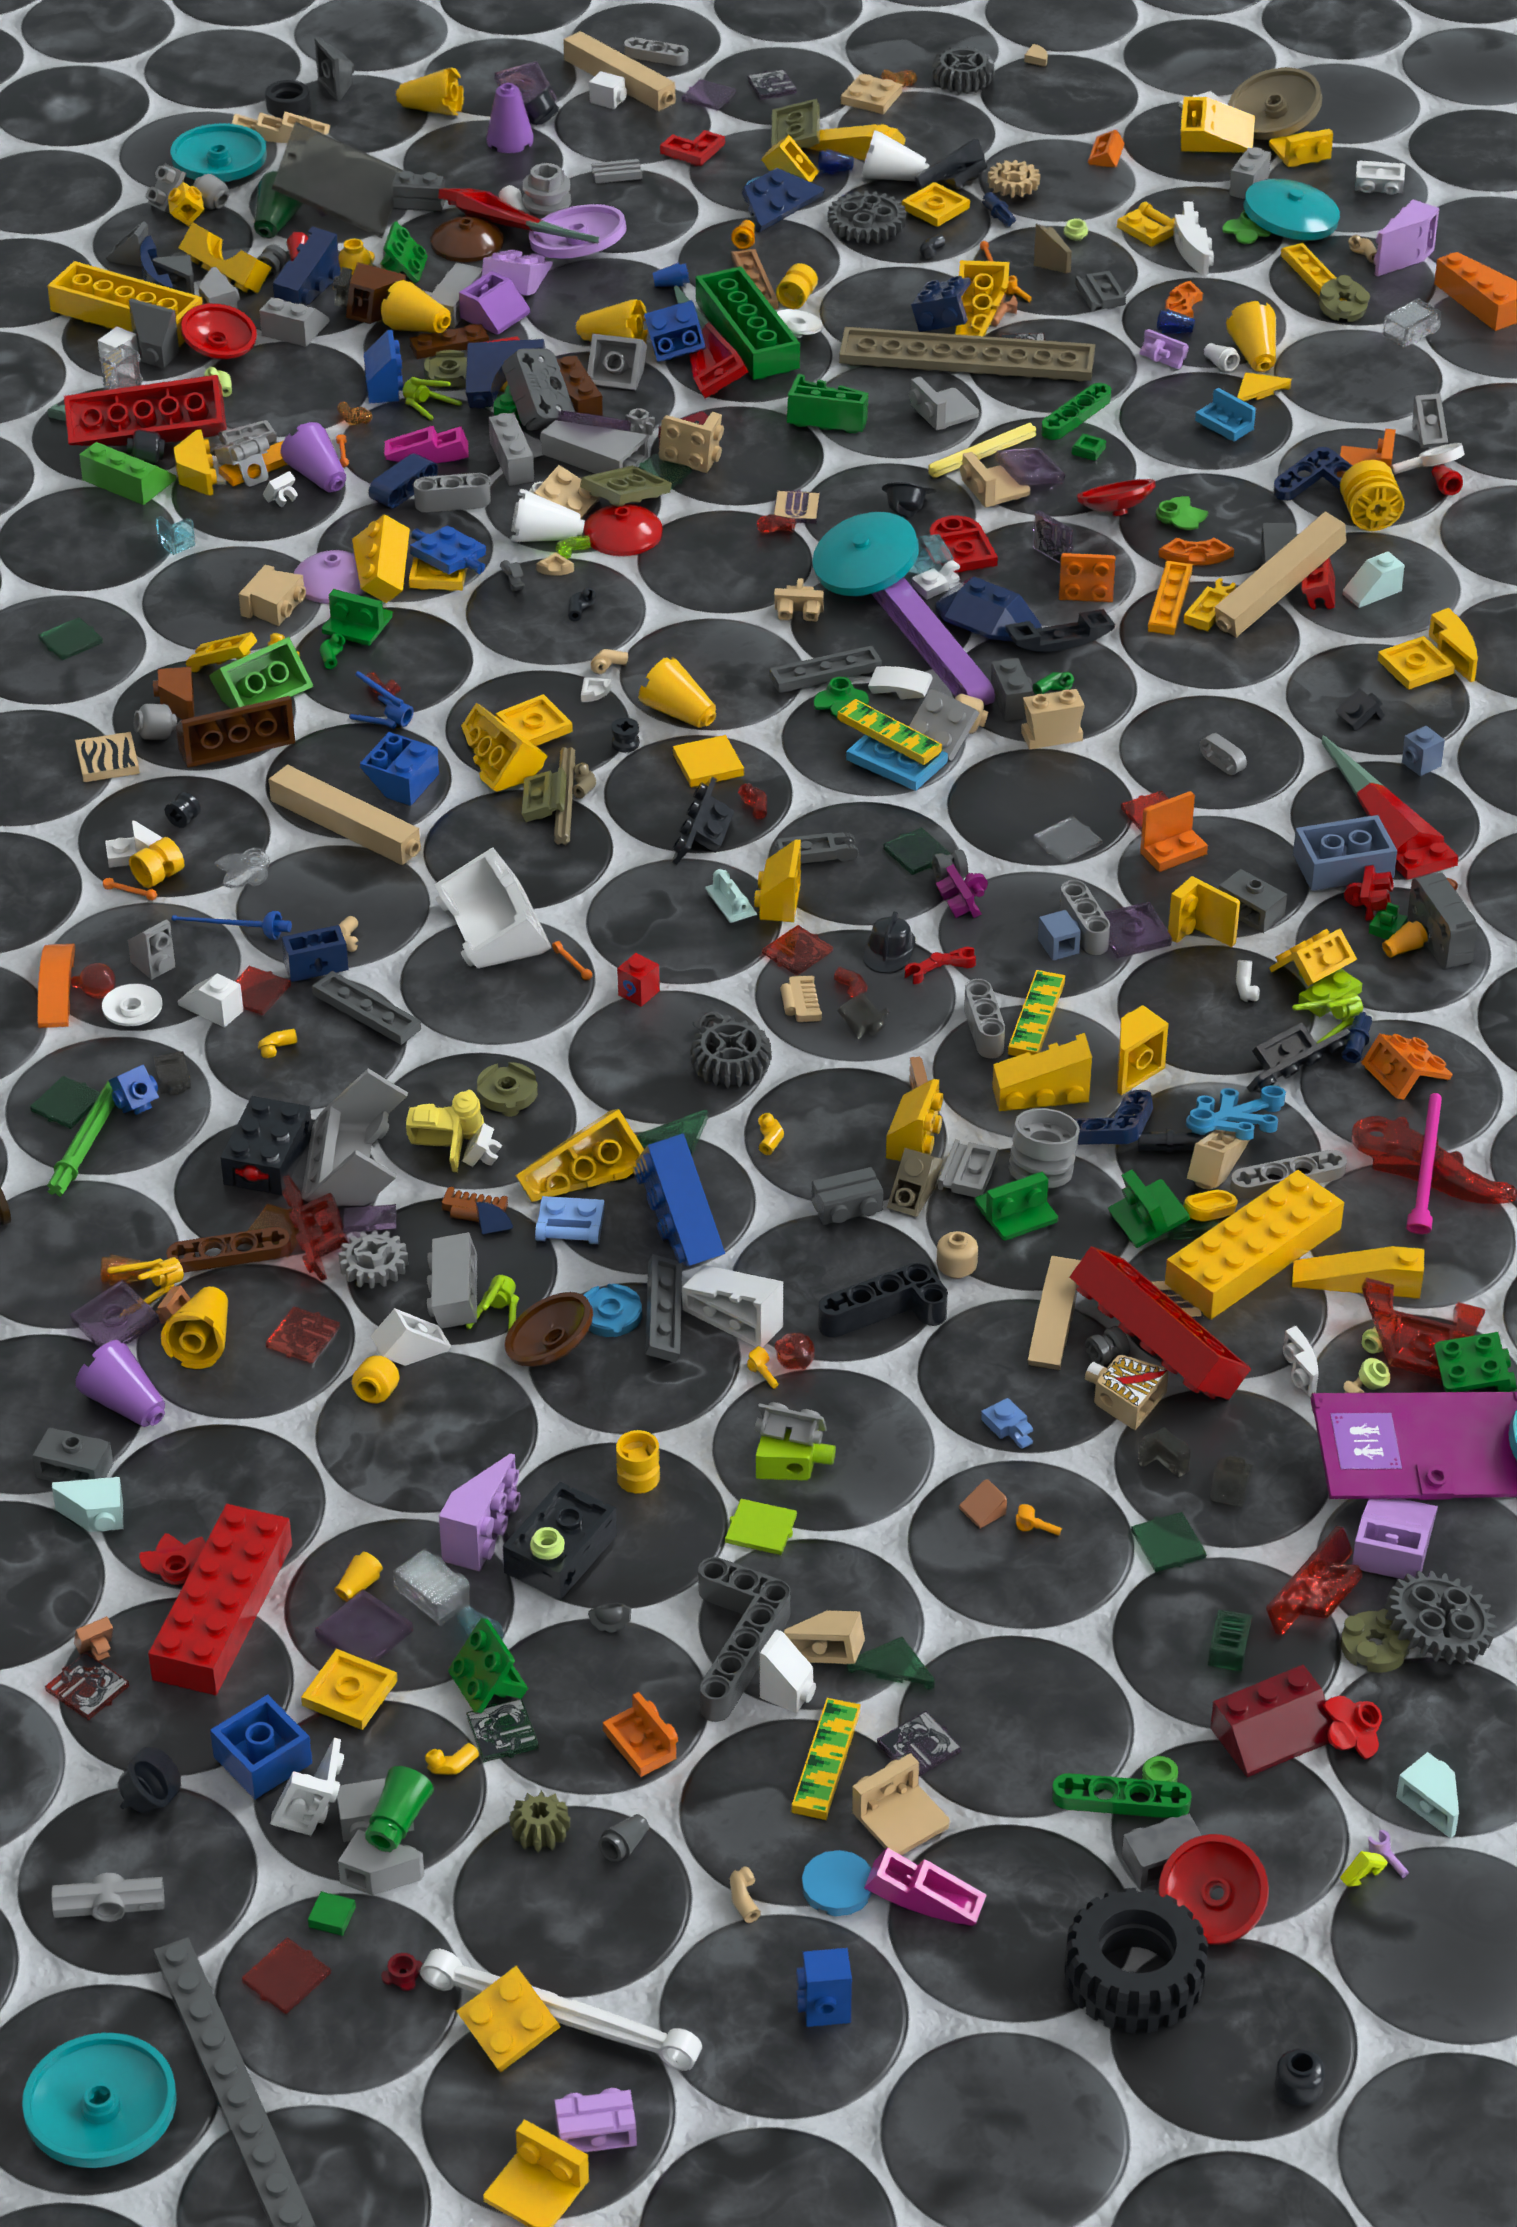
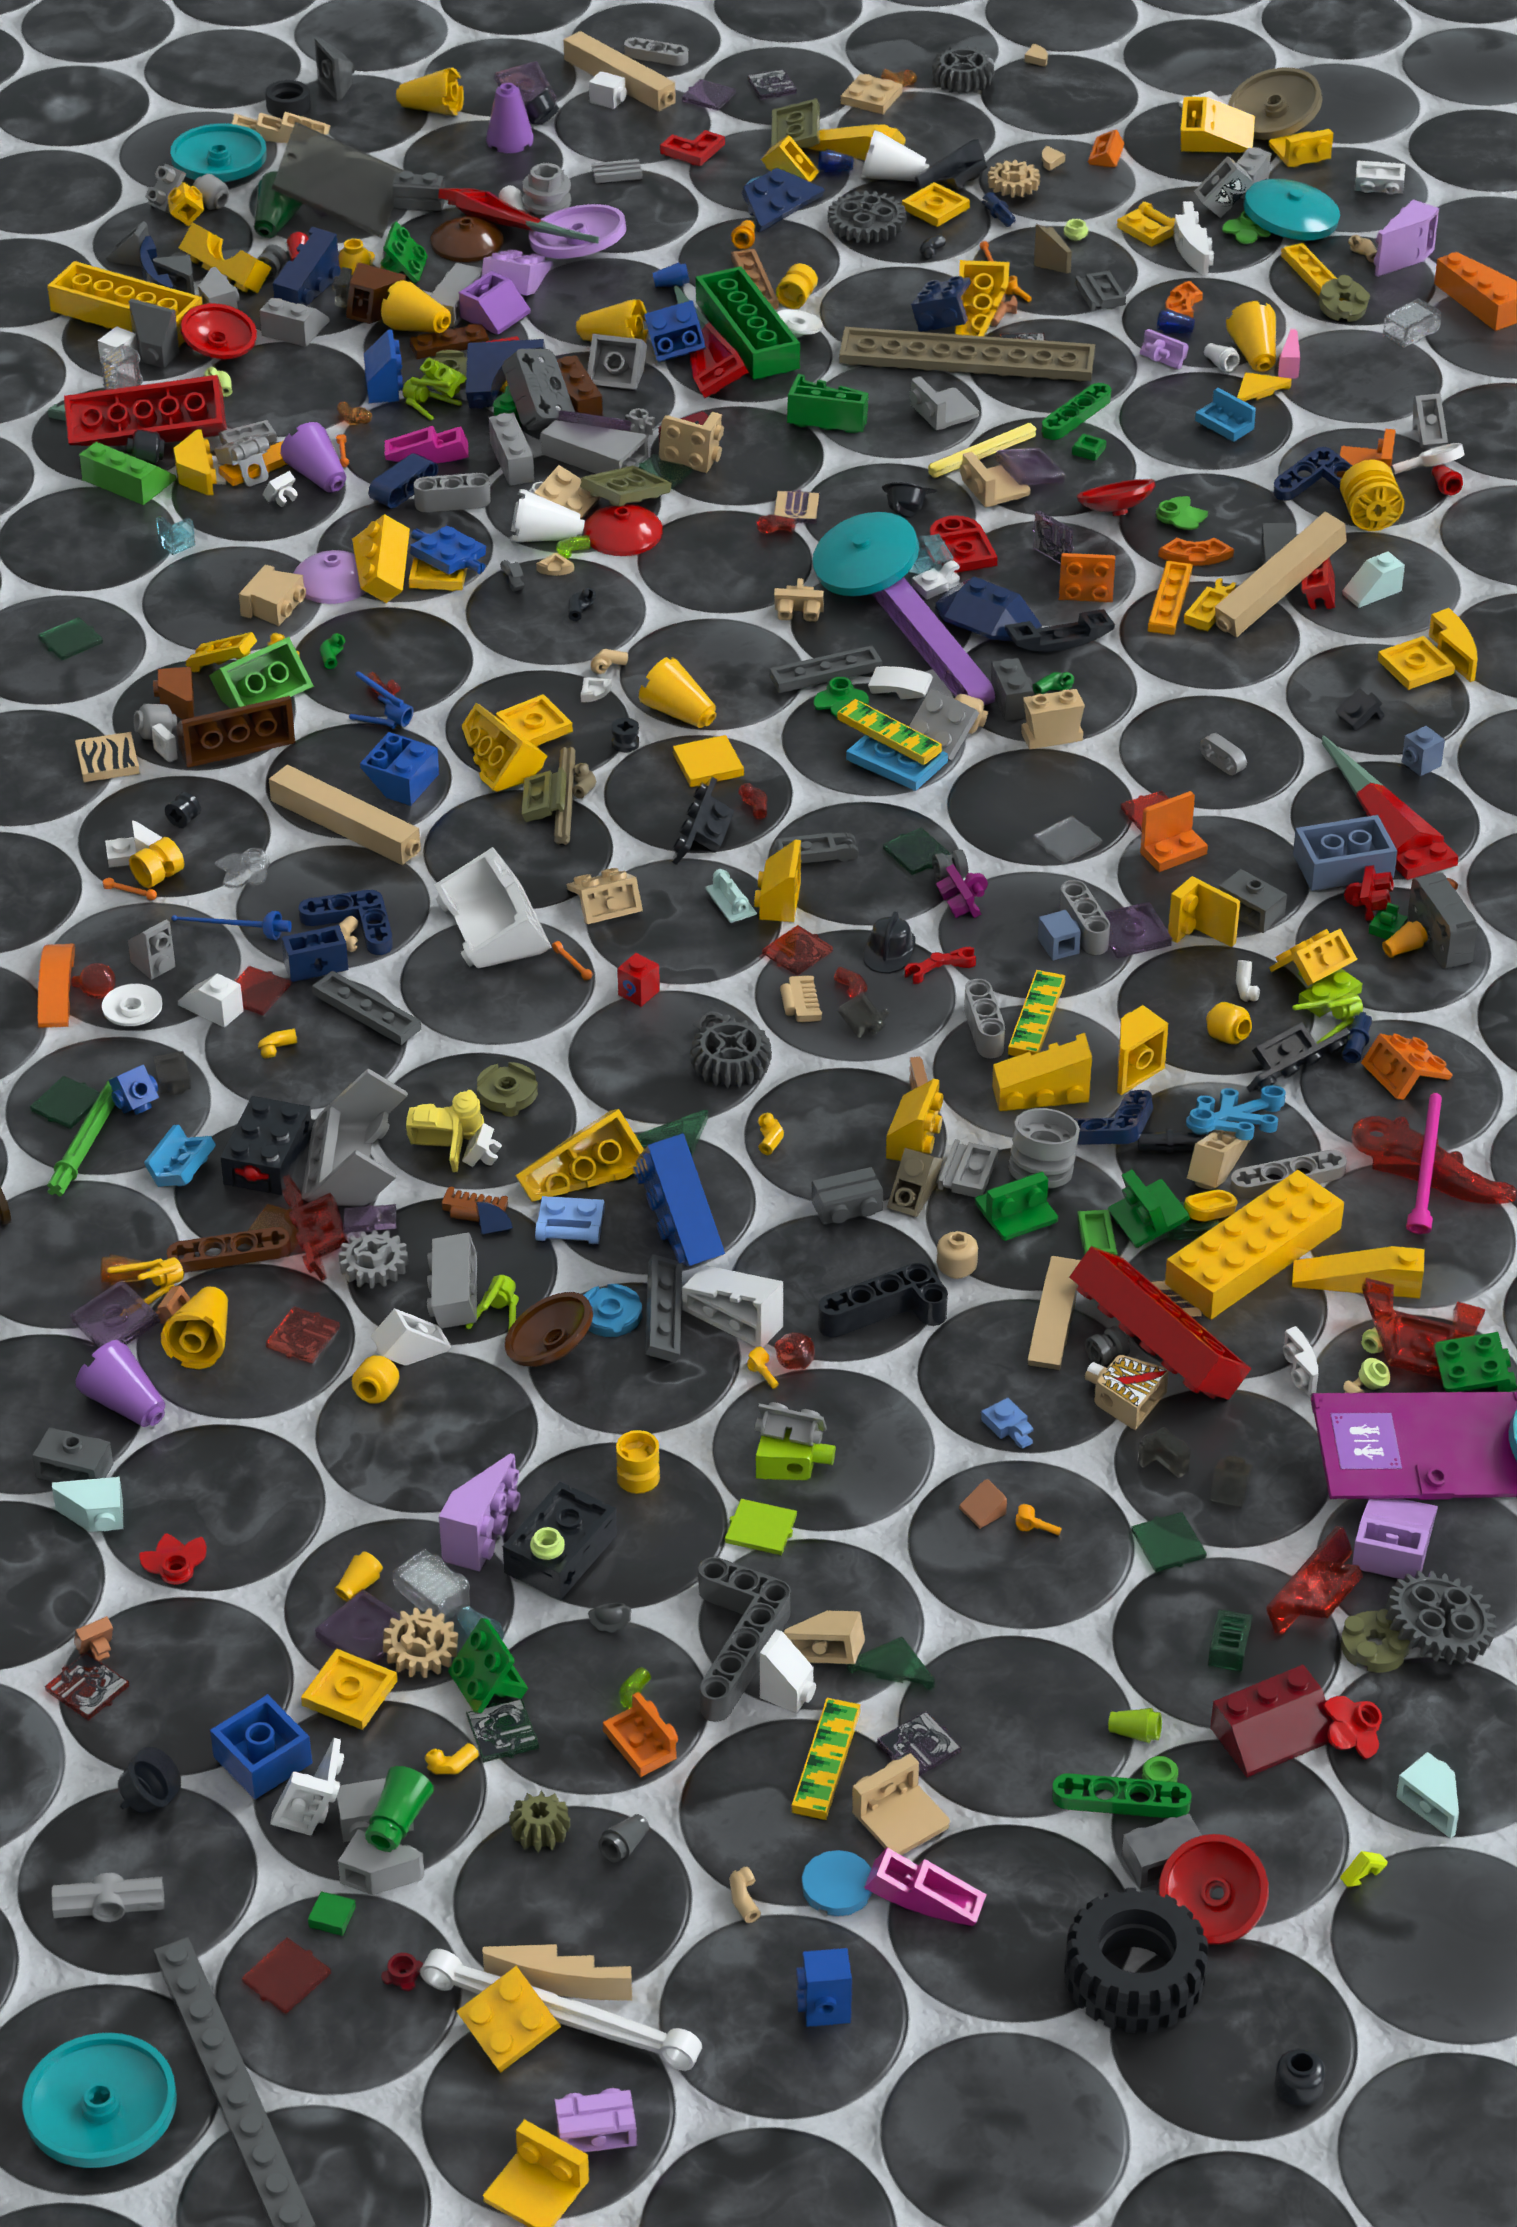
(164, 742): none -> white tile
(178, 1157): none -> dark azure bracket
(220, 1599): red brick -> none
(356, 617): green bracket -> none
(369, 907): none -> dark blue beam
(420, 1642): none -> tan gear
(438, 371): none -> lime hips
(560, 1974): none -> tan slope
(607, 895): none -> tan bracket
(633, 1685): none -> clear neon green arm
(1052, 158): none -> tan tile
(1096, 1231): none -> bright green tile
(1136, 1724): none -> lime cone
(1224, 187): none -> light grey brick
(1228, 1023): none -> yellow head
(1290, 357): none -> bright pink slope
(1383, 1848): lavender hand -> none

